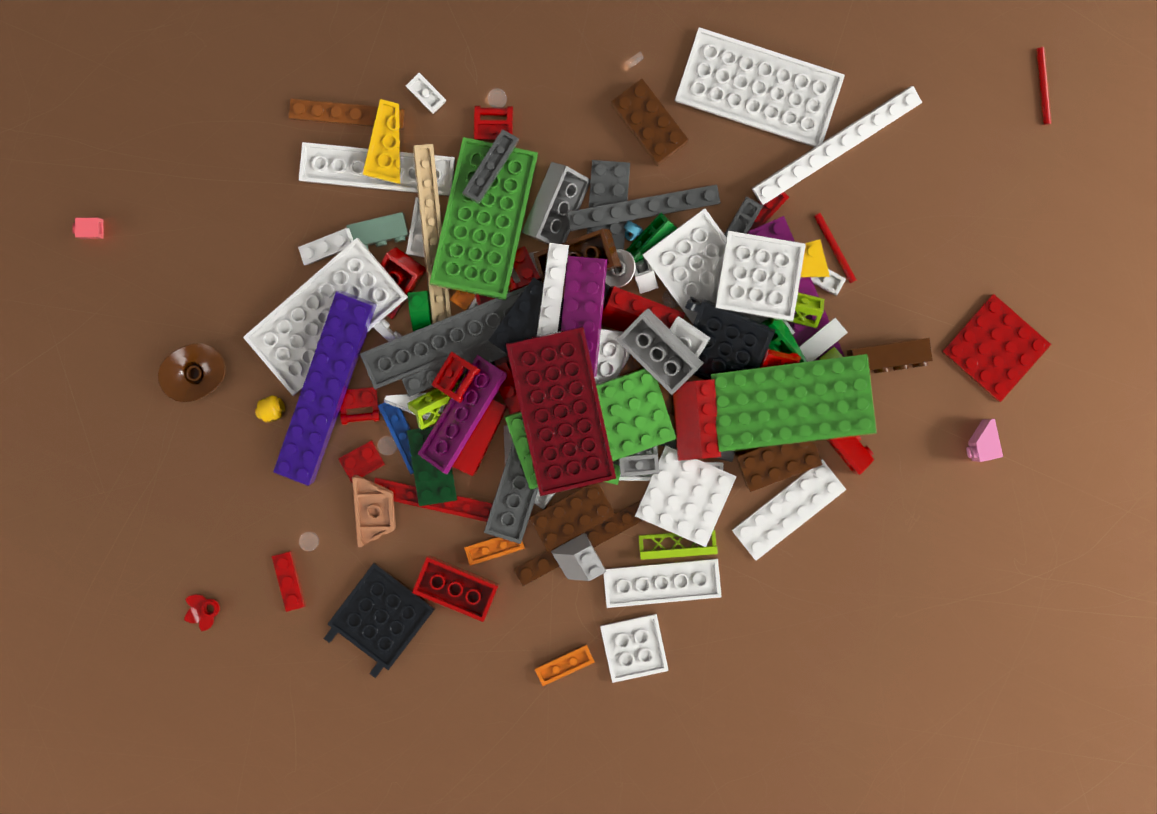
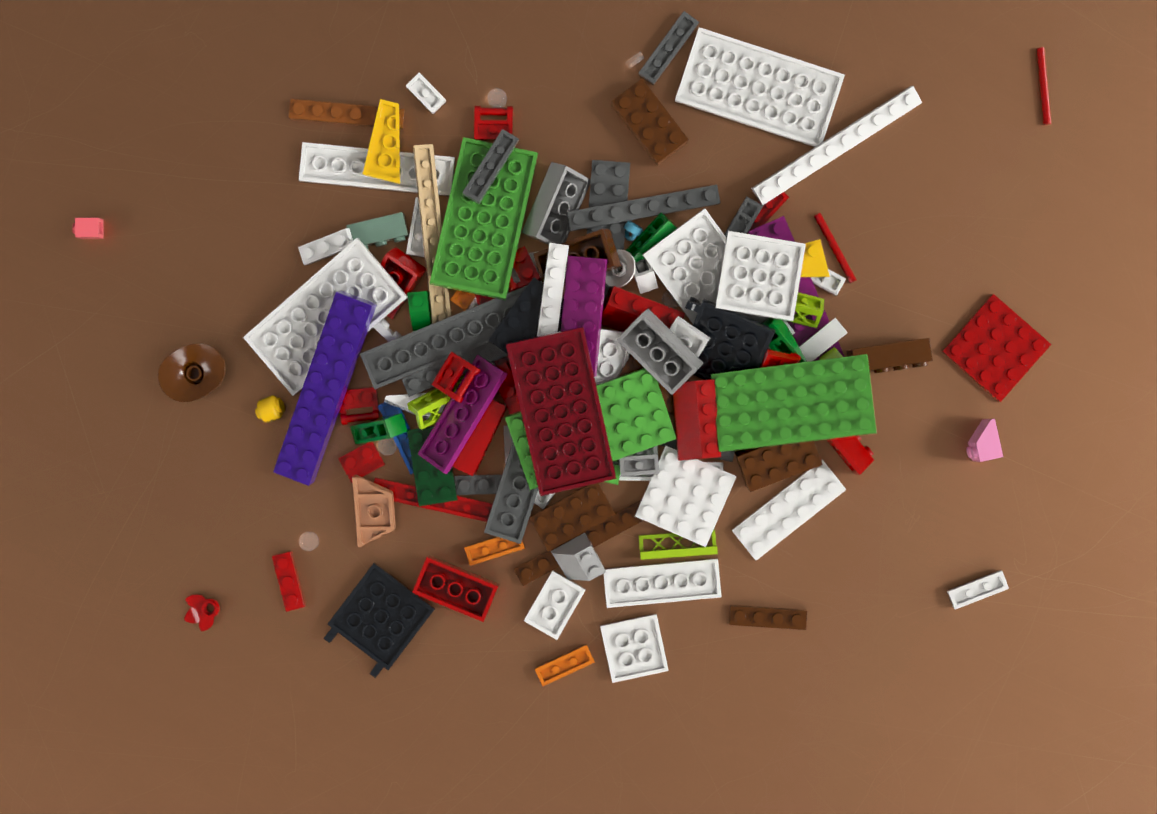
(379, 429): none -> green slope
(477, 484): none -> dark grey plate
(554, 605): none -> white plate
(668, 48): none -> dark grey plate
(768, 617): none -> reddish brown plate
(977, 589): none -> white plate

